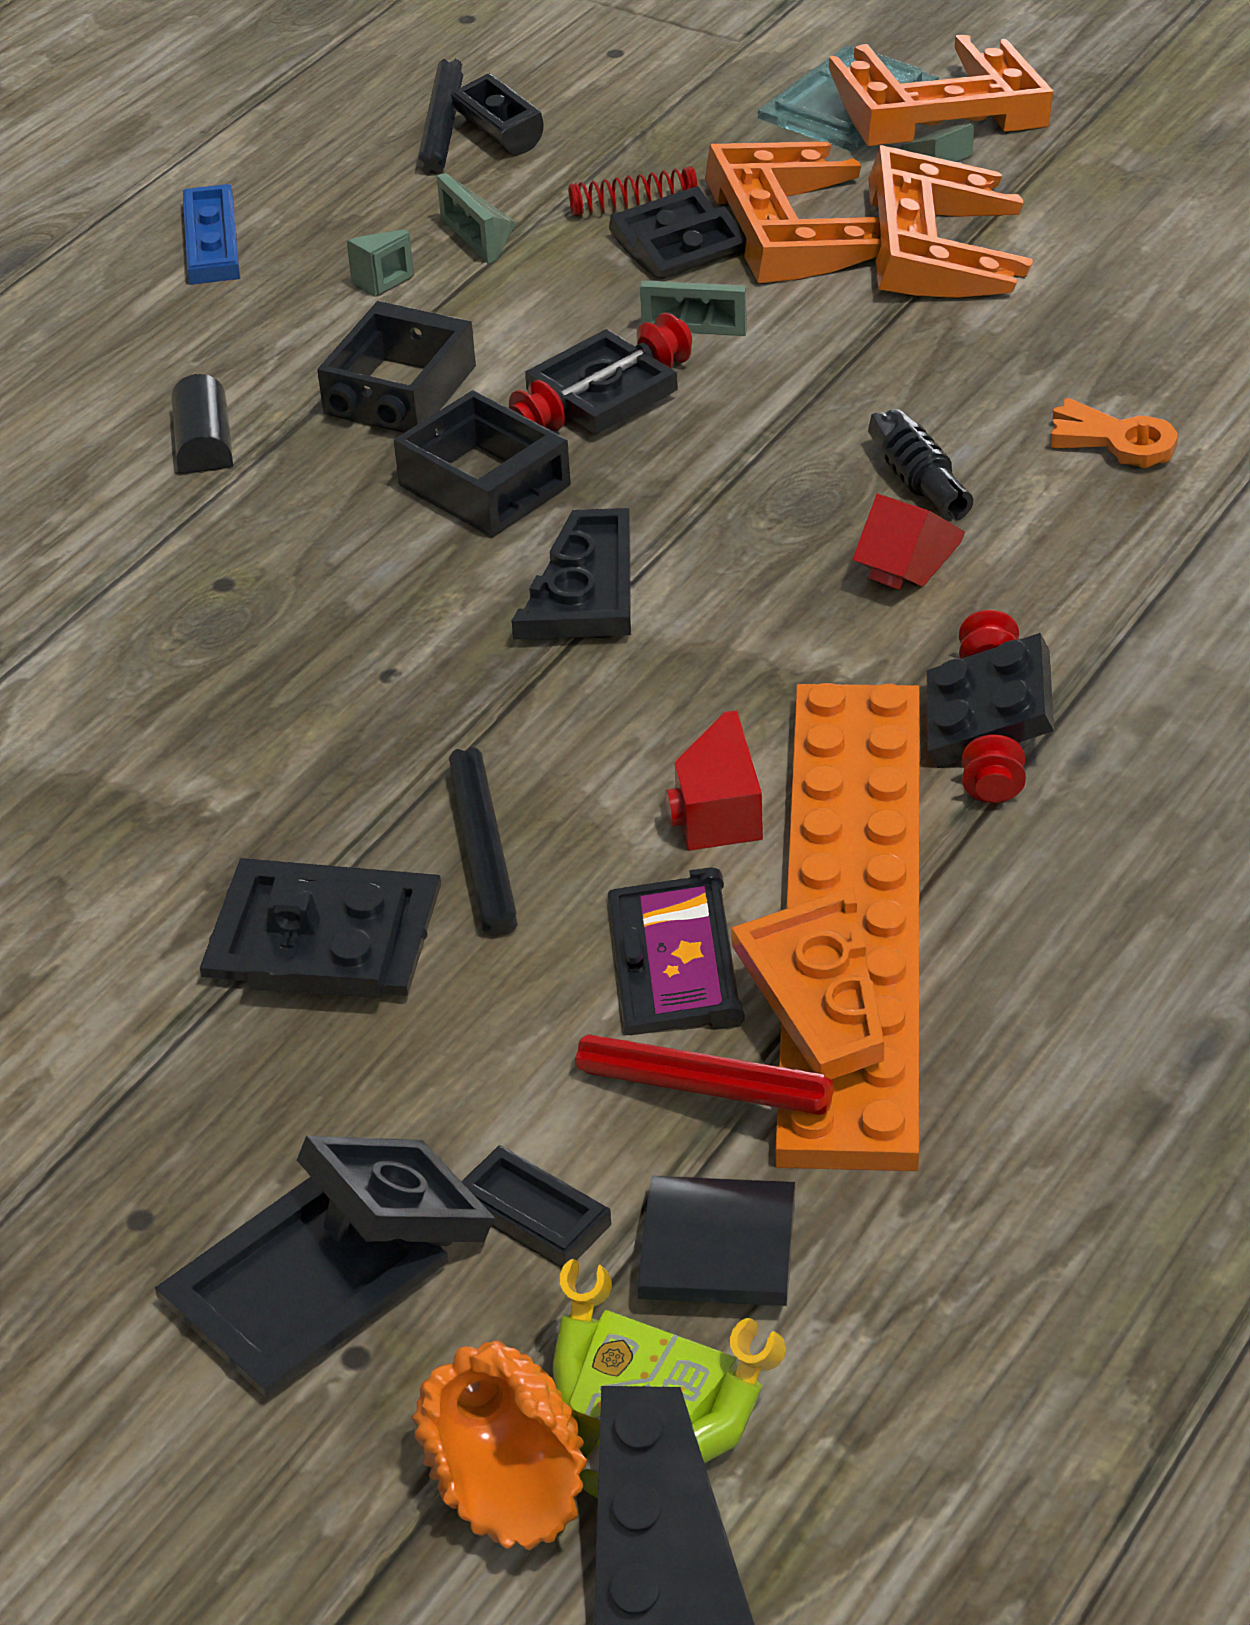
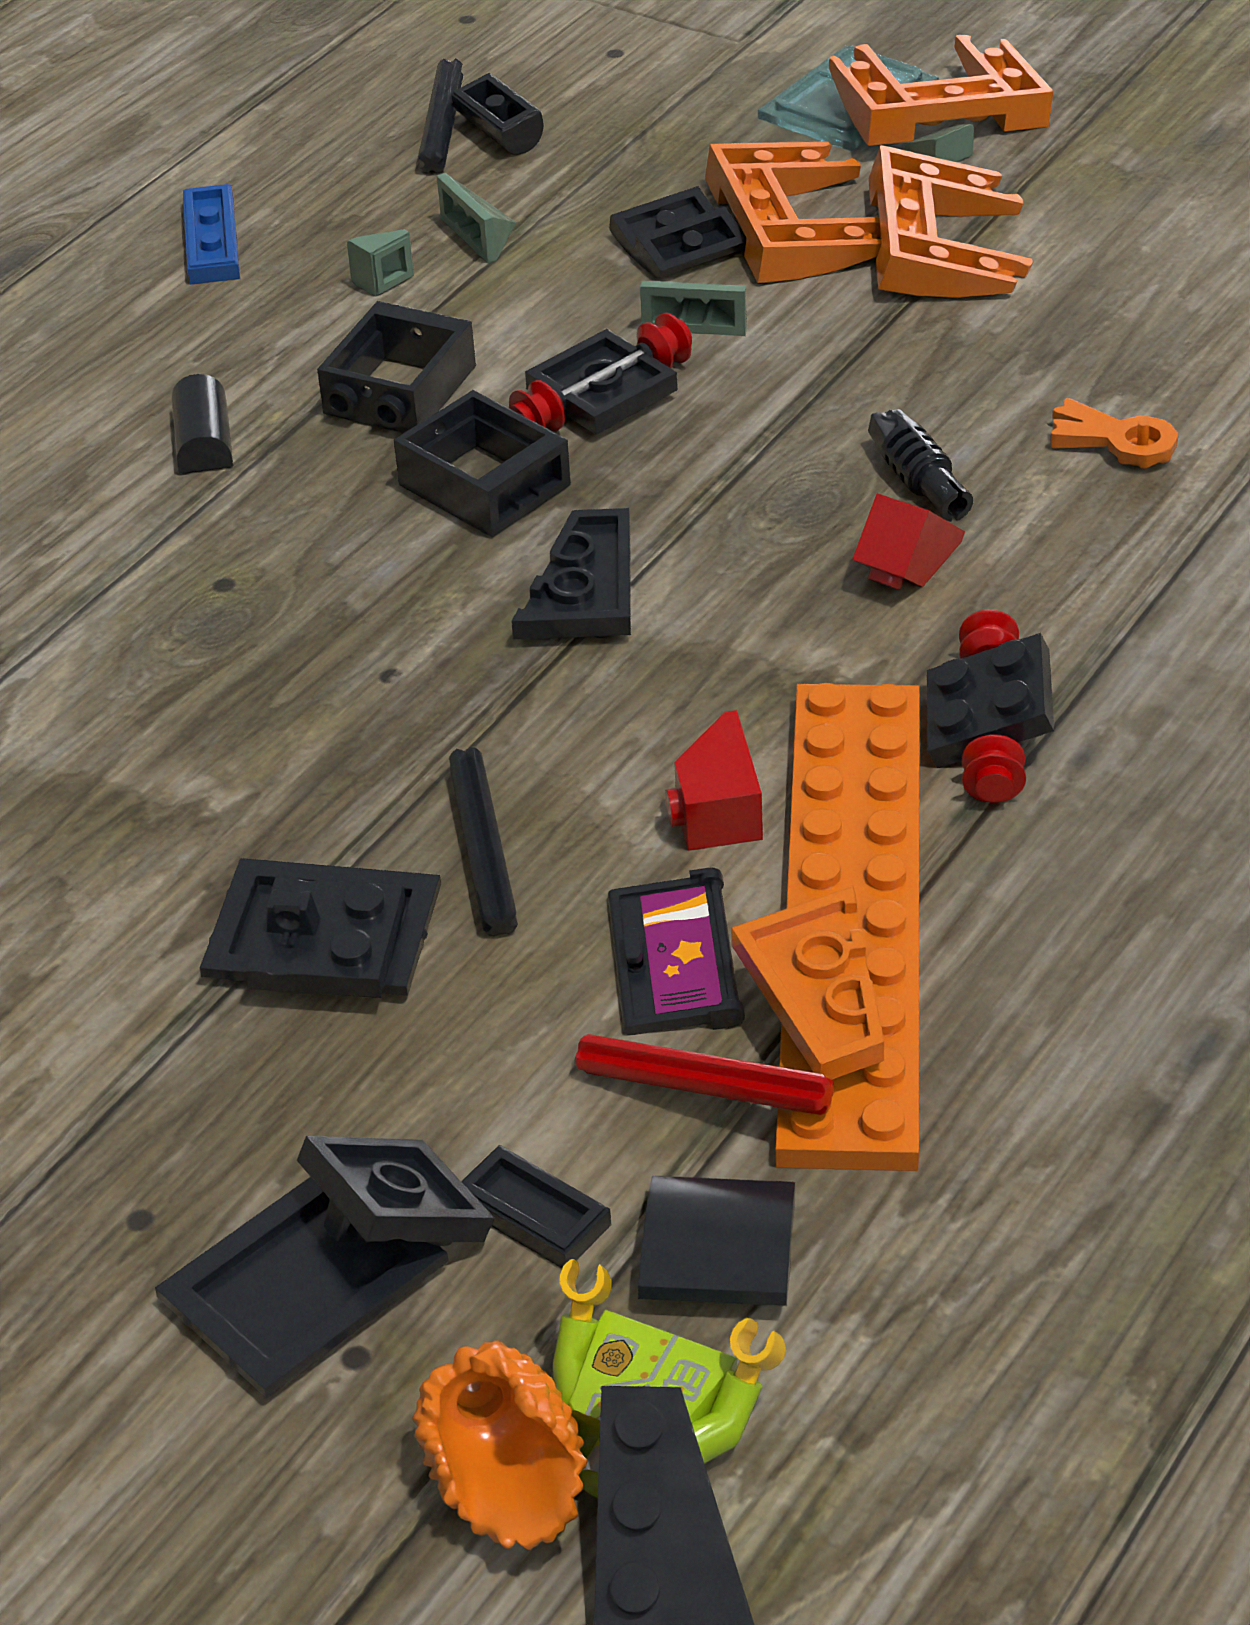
(576, 204): red piece -> none

